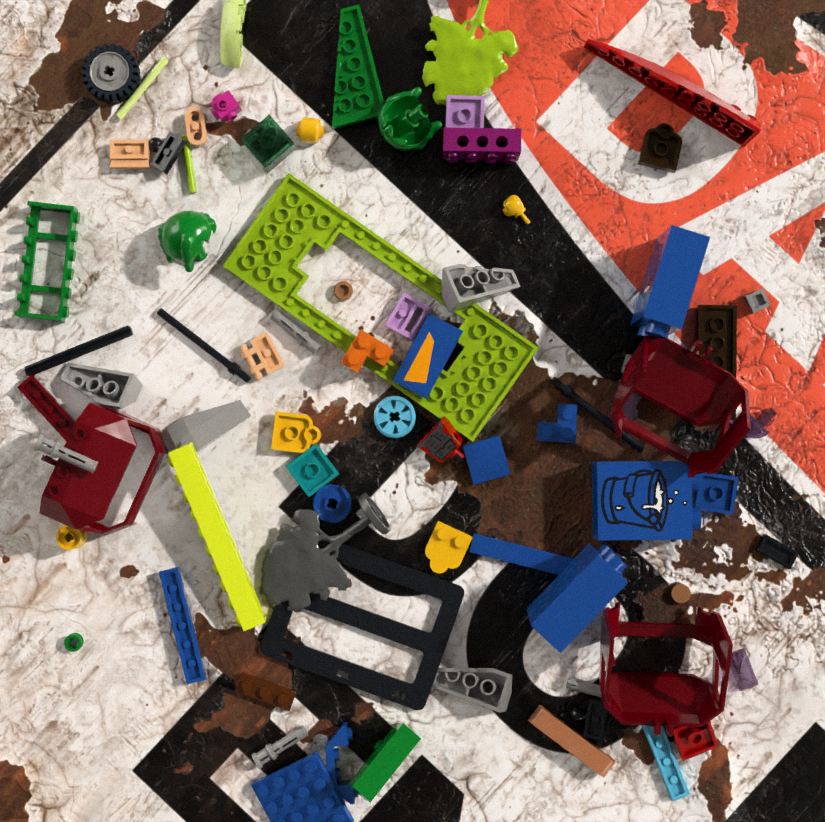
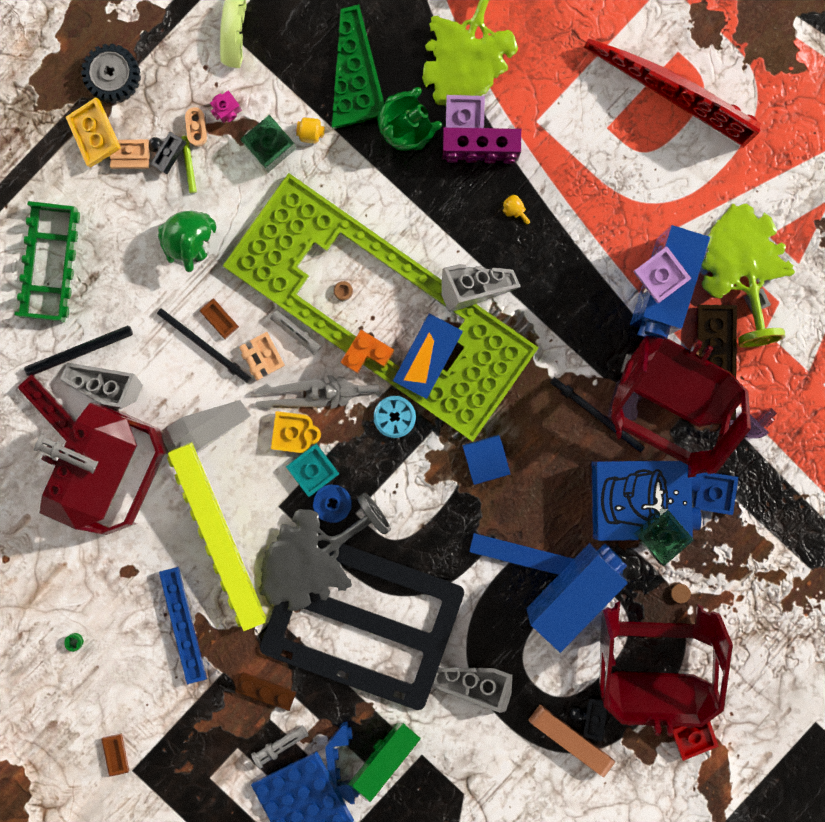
(71, 538): yellow wheel -> none
(93, 132): none -> yellow plate
(115, 754): none -> dark orange tile
(141, 88): yellowish green bar -> none
(219, 318): none -> dark orange tile
(337, 391): none -> light grey sword
(403, 313): lavender plate -> none
(442, 442): torso -> none
(446, 547): yellow plate -> none
(563, 430): blue plate -> none
(583, 686): light grey pin -> none
(661, 148): dark brown plate -> none
(662, 275): none -> lavender plate
(663, 536): none -> clear green brick
(666, 763): medium azure tile -> none
(742, 248): none -> lime plant
(742, 670): clear purple slope -> none
(776, 551): black tile -> none

